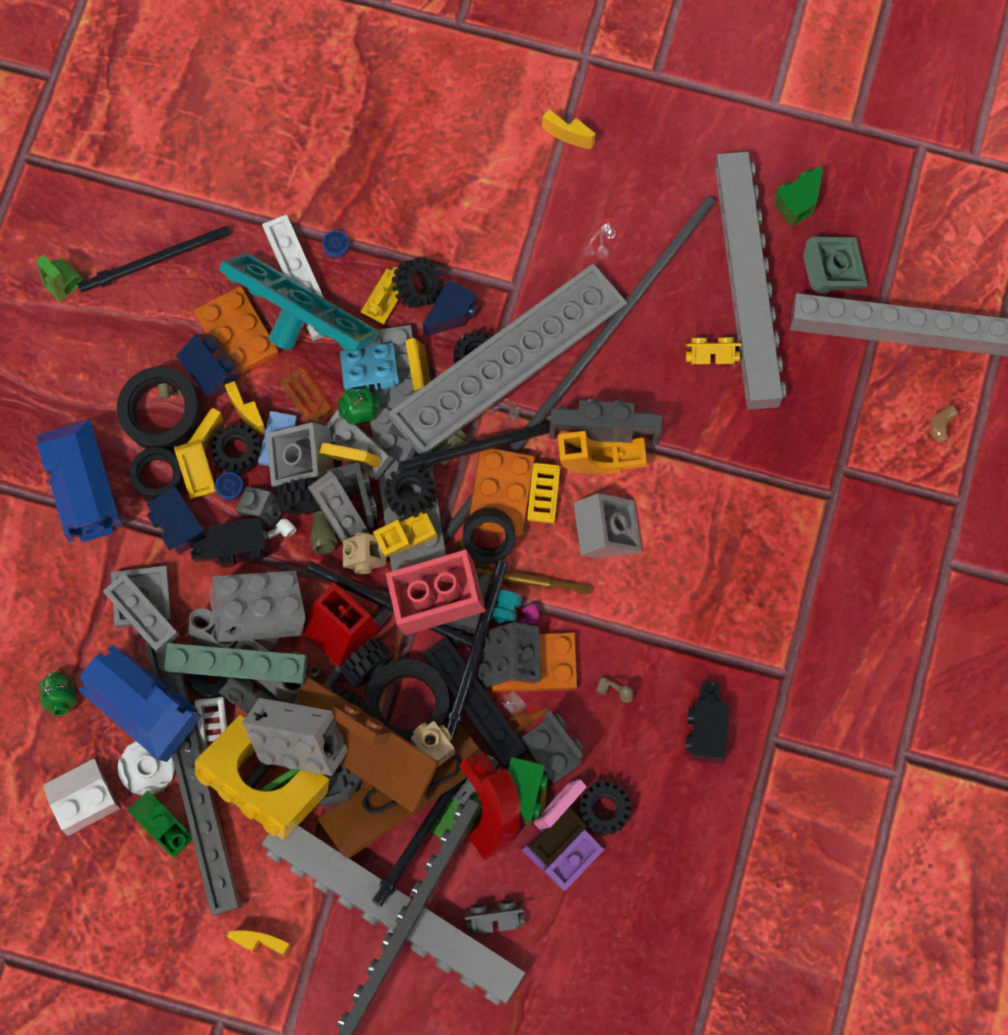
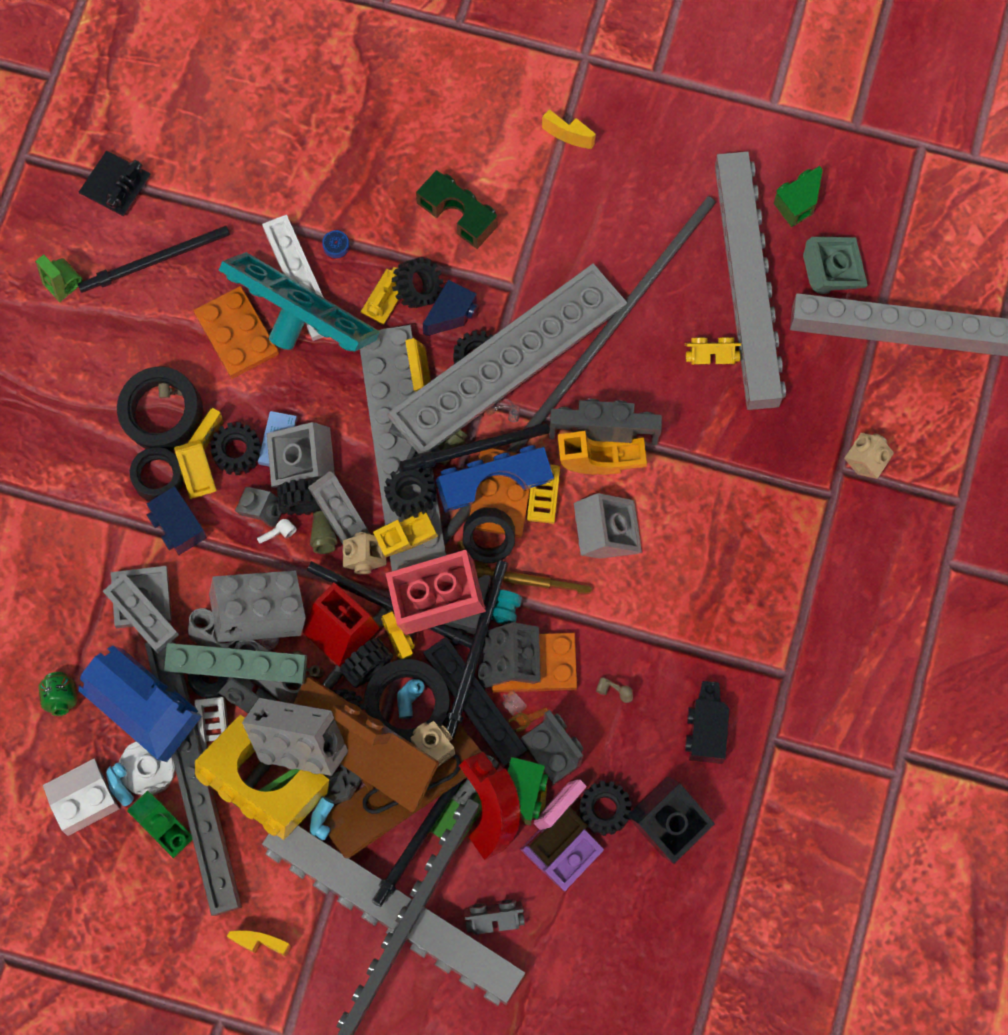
(79, 481): blue brick -> none
(115, 183): none -> black hinge
(115, 784): none -> medium azure arm
(208, 364): dark blue brick -> none
(229, 486): tile -> none
(233, 543): black hinge -> none
(247, 412): yellow slope -> none
(318, 414): clear yellow tile -> none
(319, 816): none -> medium azure arm
(350, 455): yellow tile -> none
(353, 479): dark grey bracket -> none
(354, 437): light grey plate -> none
(357, 405): green head -> none
(369, 366): medium azure hinge -> none
(401, 643): none -> yellow plate
(407, 696): none -> medium azure arm
(442, 193): none -> dark green arch
(528, 469): none -> blue arch
(531, 615): dark pink hand -> none
(601, 252): clear piece -> none
(670, 819): none -> black brick
(869, 455): none -> tan brick
(939, 422): medium nougat arm -> none

